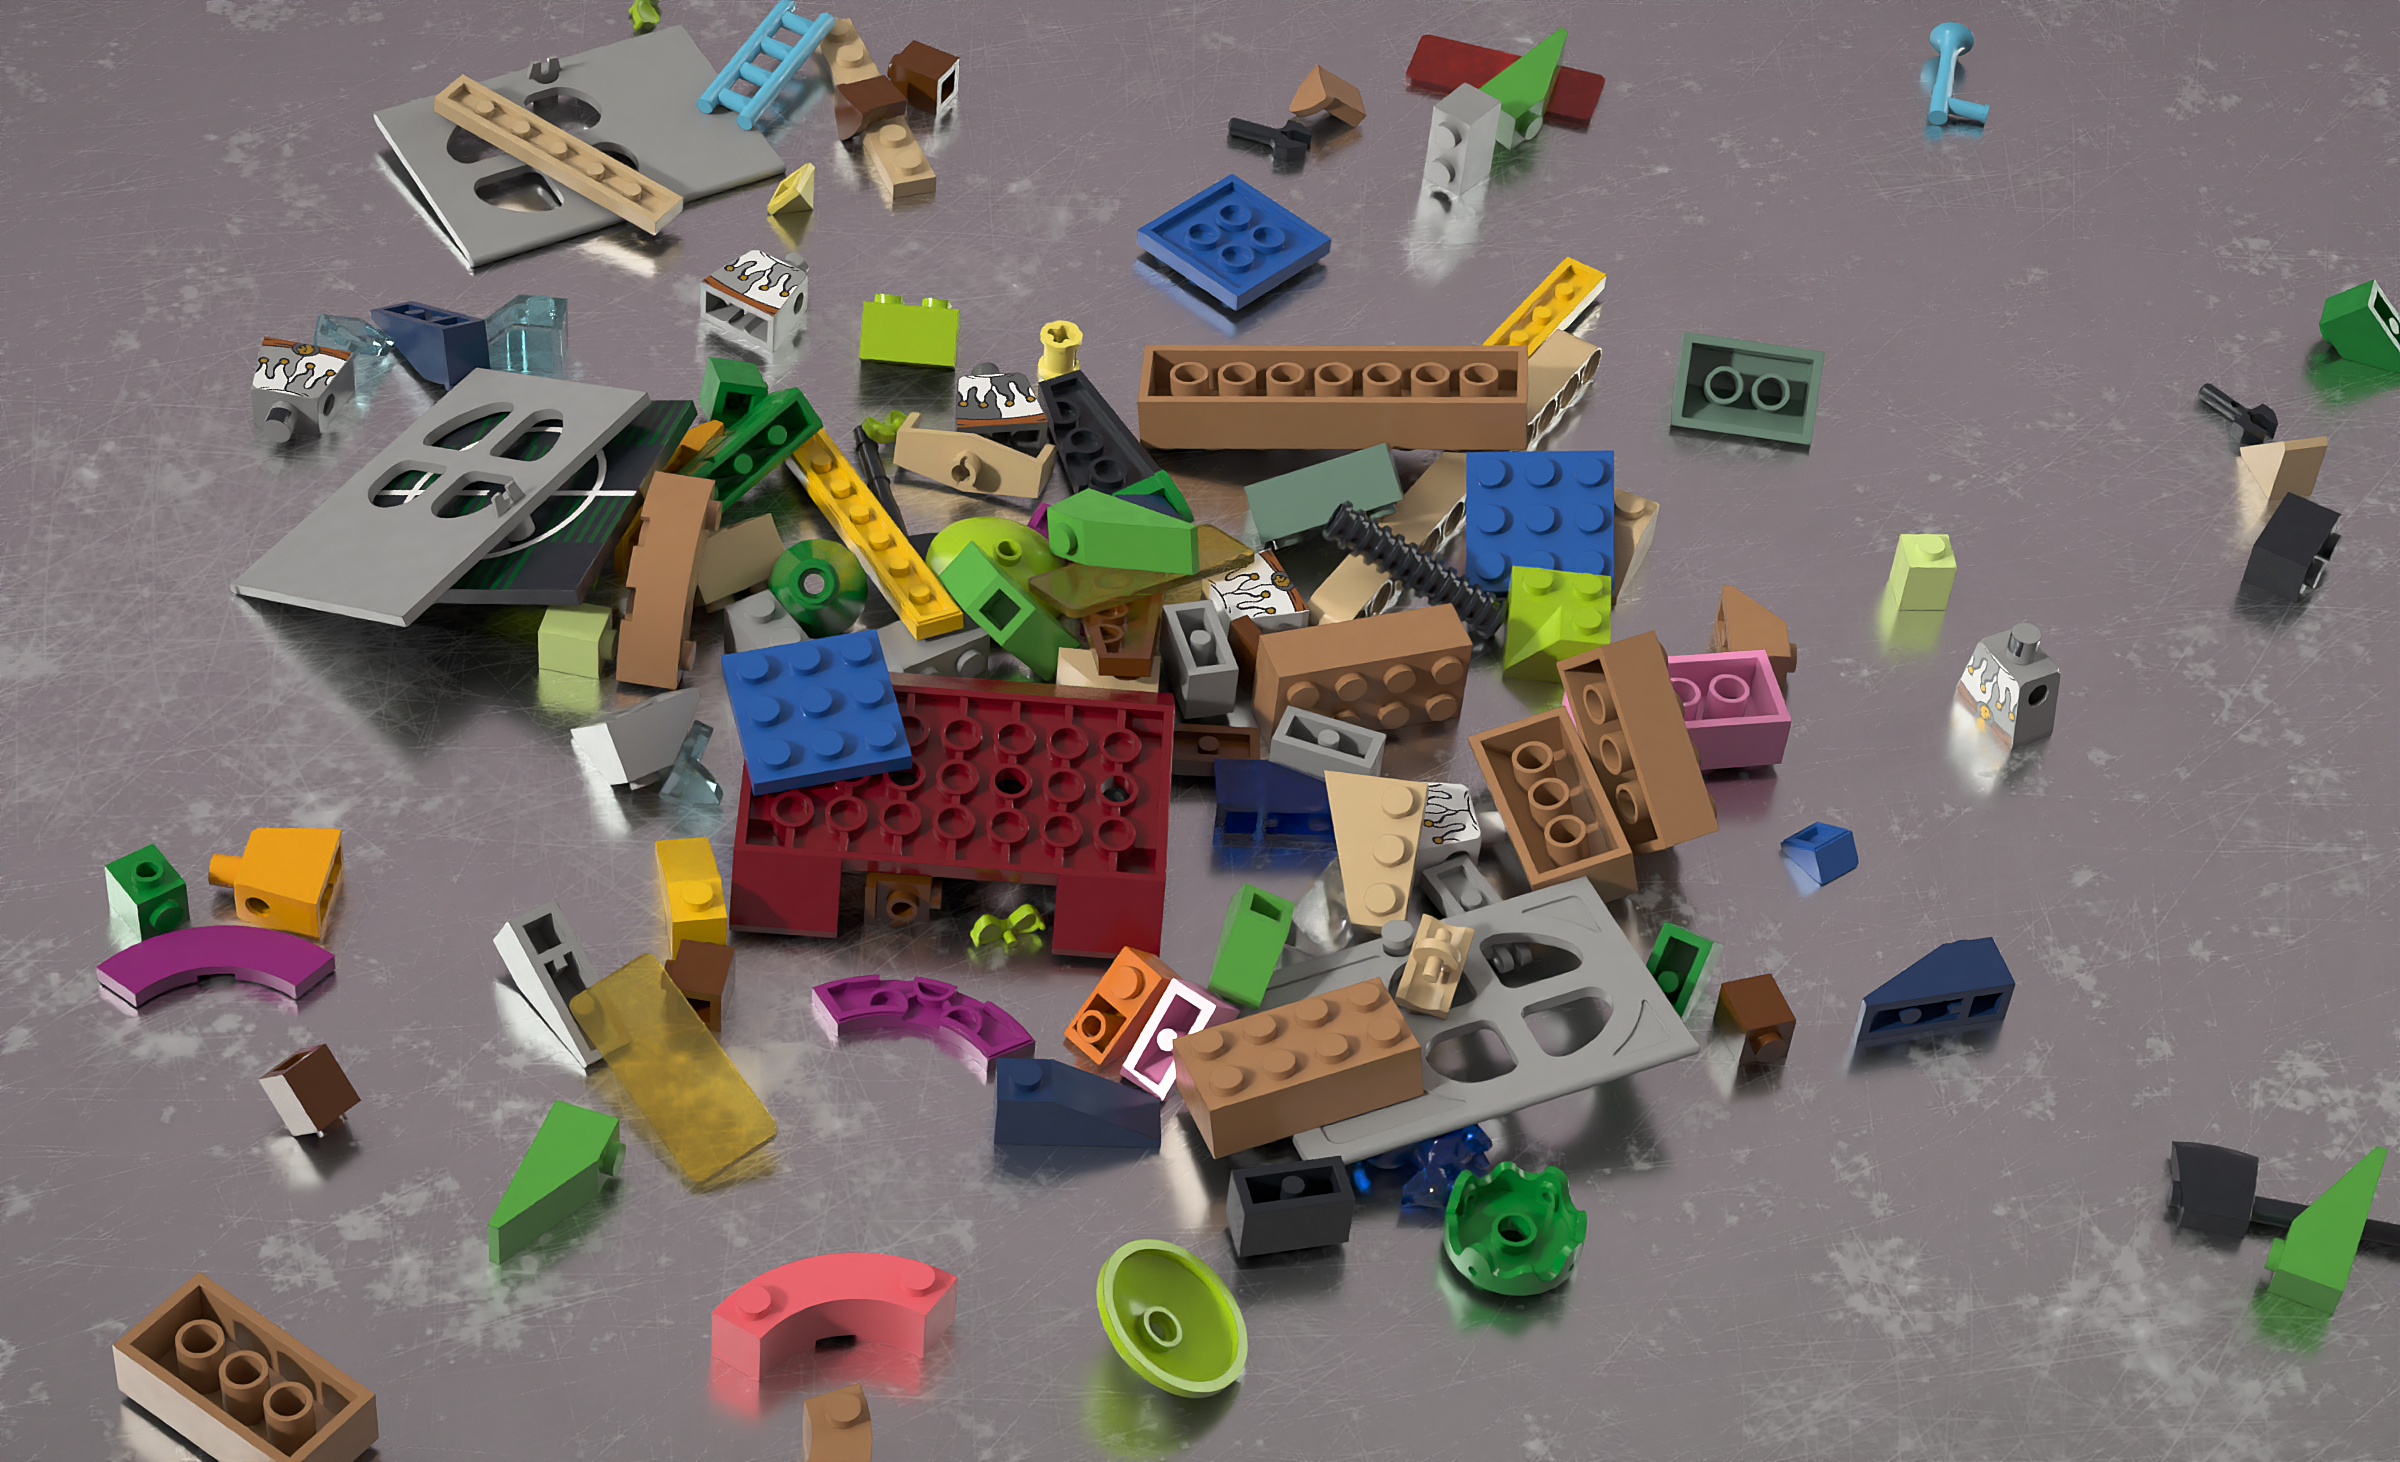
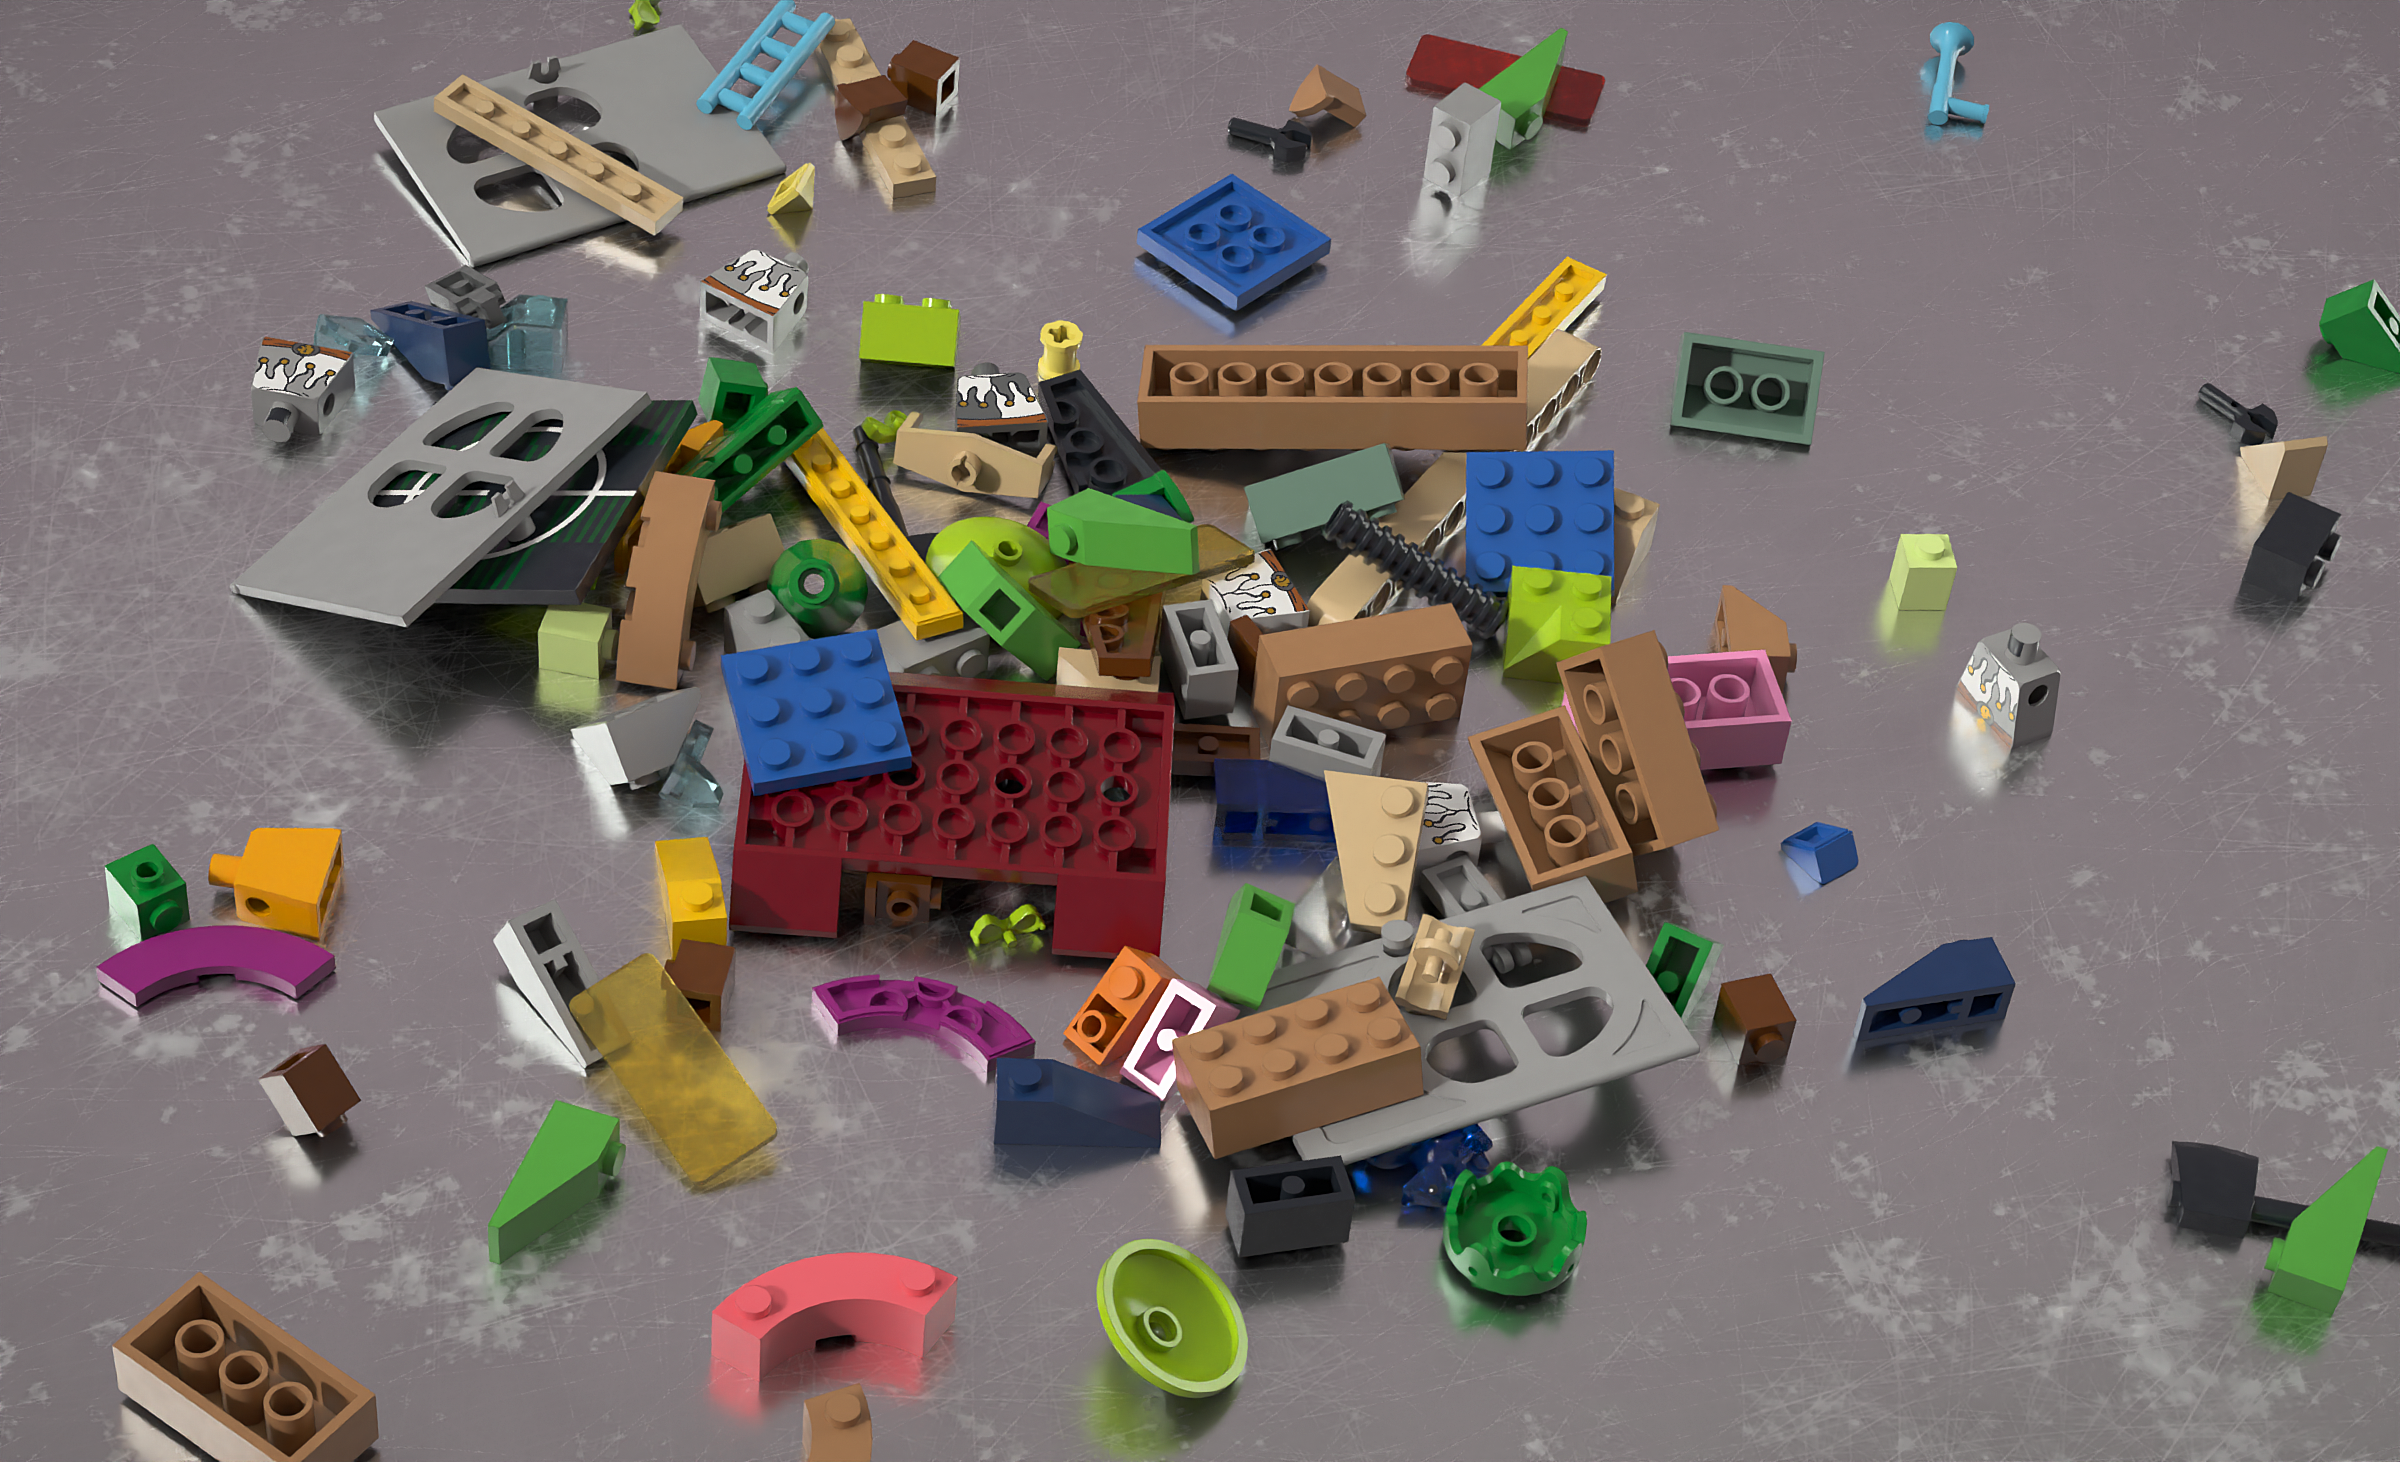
(469, 294): none -> dark grey hinge

